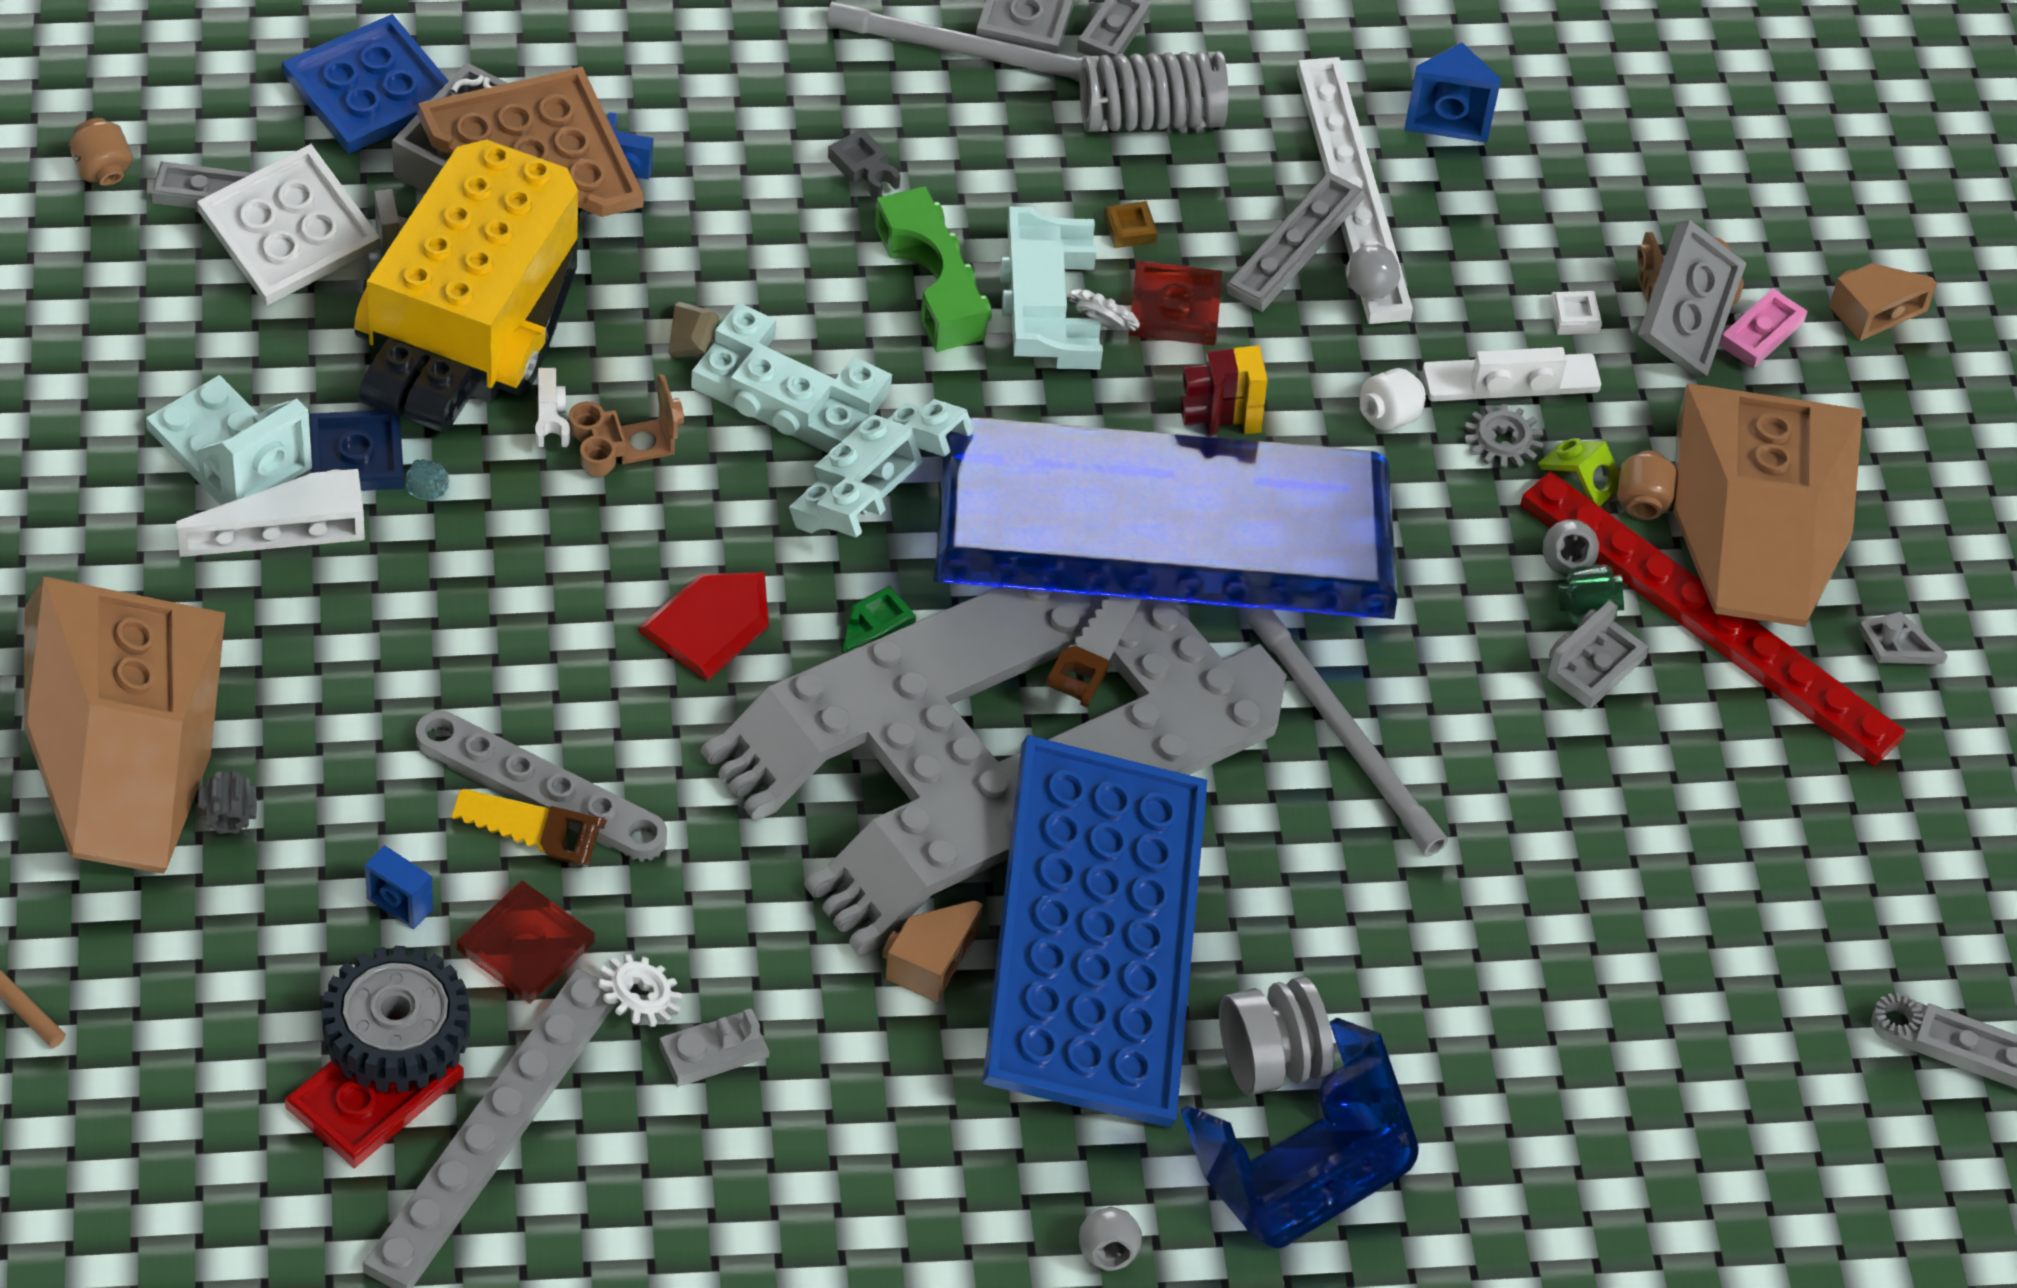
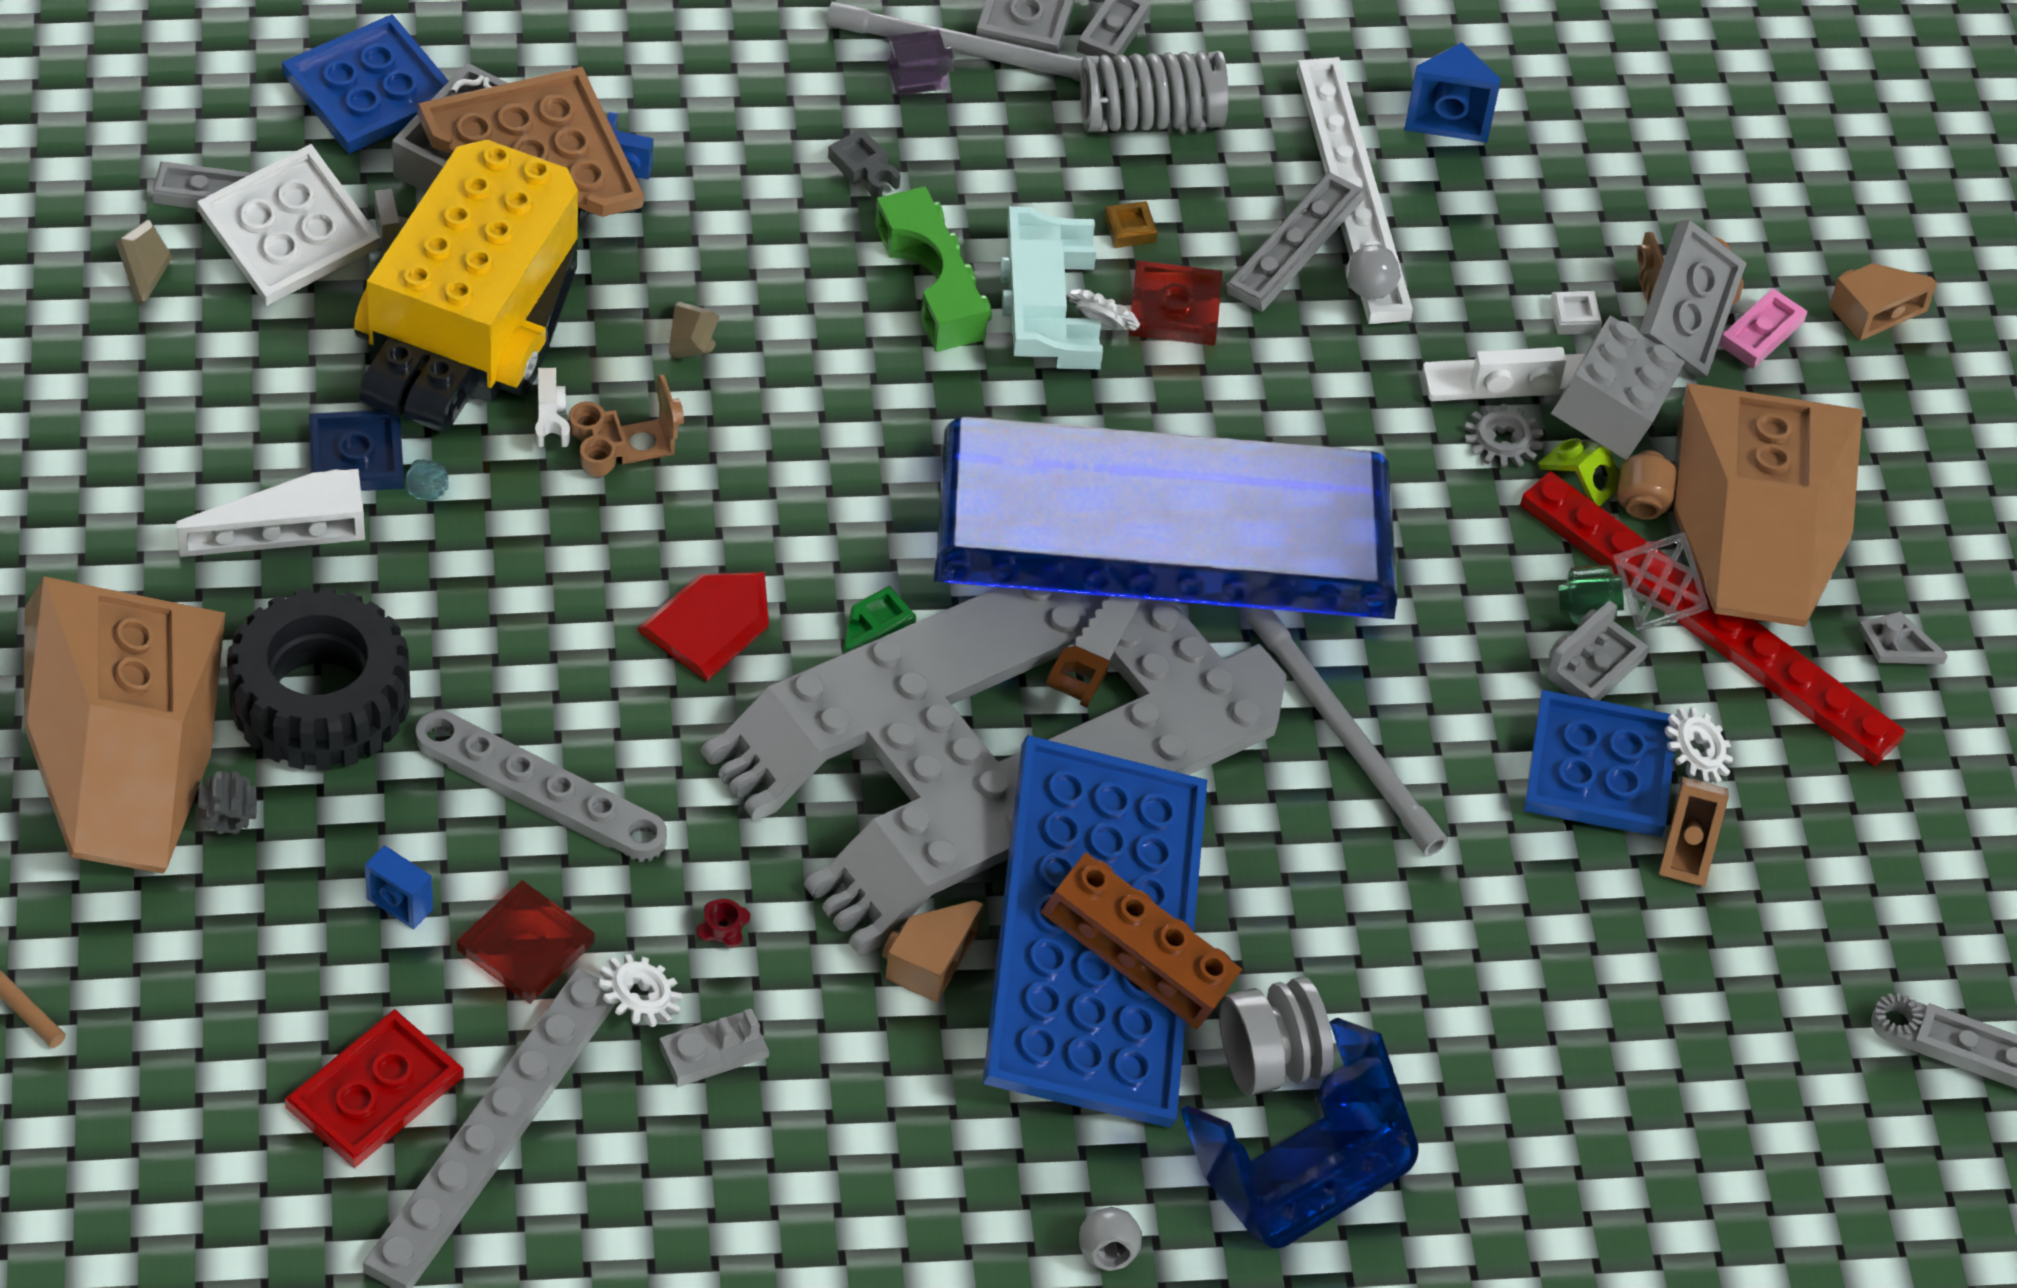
(100, 151): medium nougat head -> none
(143, 259): none -> dark tan piece
(232, 445): light aqua bracket -> none
(312, 631): none -> black tyre
(402, 1050): wheel -> none
(531, 824): piece -> none
(723, 912): none -> dark red plate
(782, 390): light aqua bracket -> none
(873, 463): light aqua bracket -> none
(919, 62): none -> clear purple brick
(1141, 940): none -> dark orange brick
(1226, 390): dark red hips -> none
(1392, 399): white head -> none
(1570, 545): light grey piece -> none
(1600, 764): none -> blue plate
(1618, 387): none -> light grey brick
(1671, 615): none -> clear window
(1688, 727): none -> white gear
(1693, 831): none -> medium nougat slope

